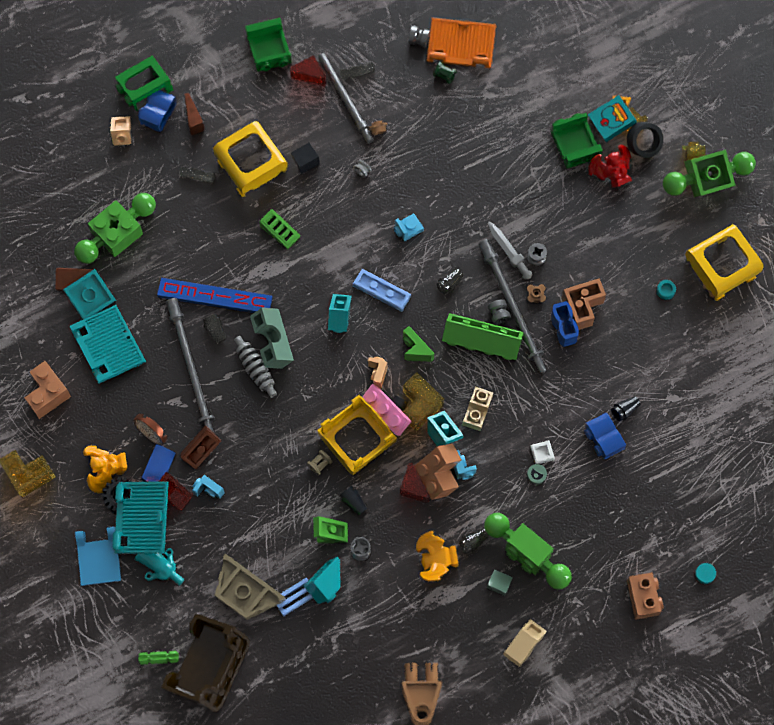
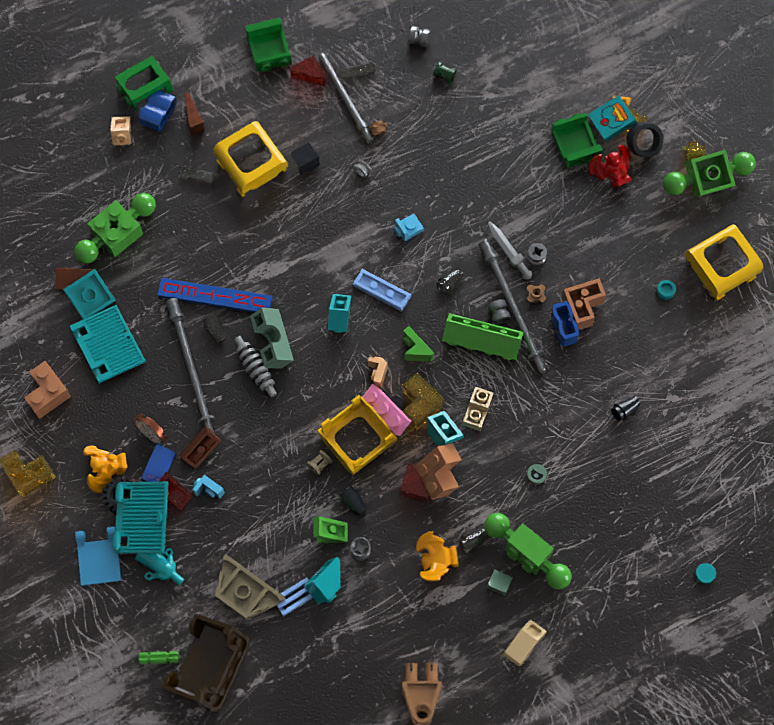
(272, 215): bright green slope -> none
(461, 43): orange window -> none
(464, 473): medium azure bracket -> none
(542, 452): white tile -> none
(605, 436): blue brick -> none
(644, 595): nougat brick -> none

